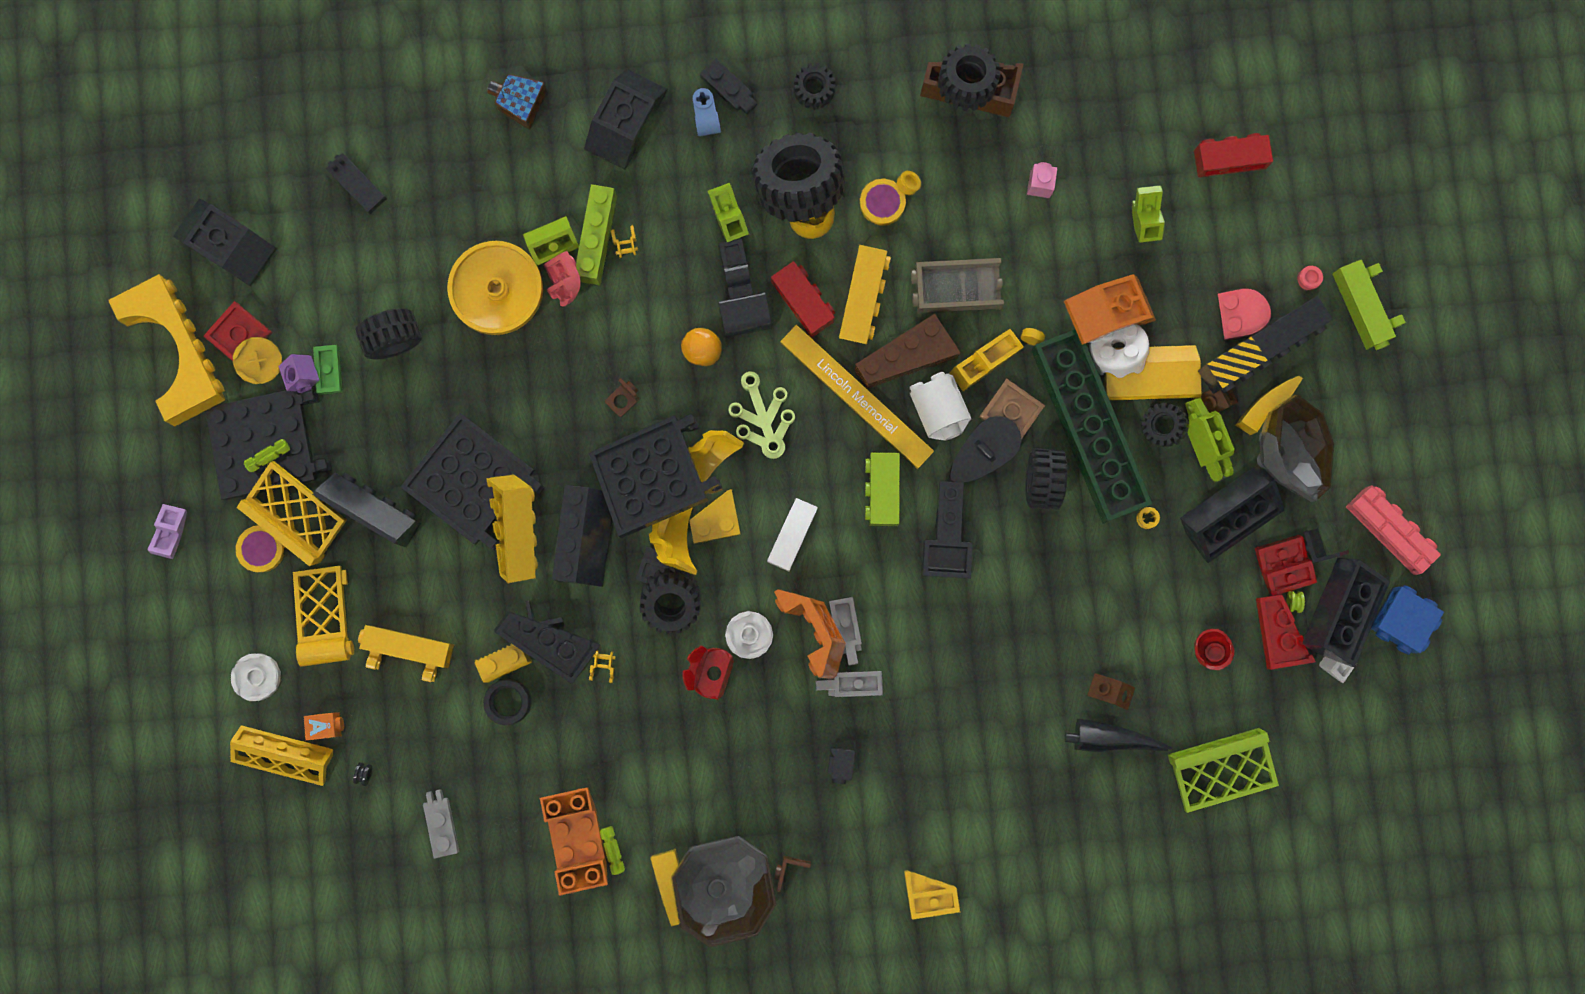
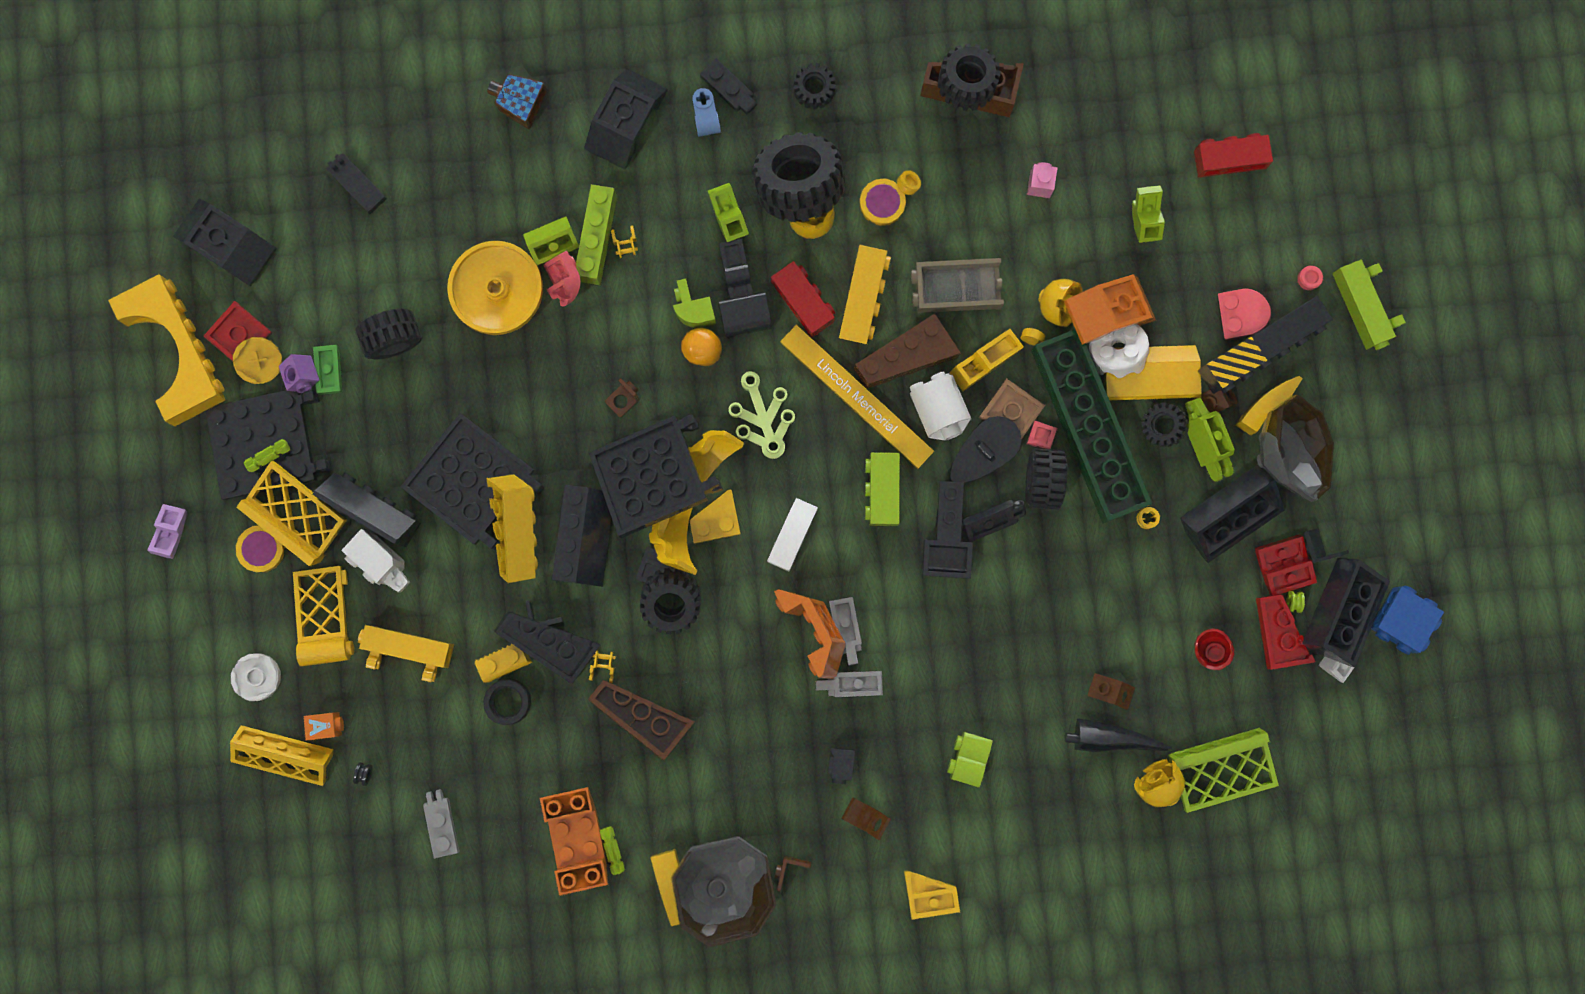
(377, 560): none -> white hinge
(647, 722): none -> reddish brown wedge
(692, 313): none -> lime brick
(696, 675): red piece -> none
(749, 635): white tile -> none
(865, 818): none -> reddish brown bracket
(970, 759): none -> lime brick
(993, 519): none -> black hinge
(1041, 435): none -> coral tile
(1053, 299): none -> yellow cylinder
(1161, 784): none -> yellow cylinder
(1393, 530): coral brick -> none

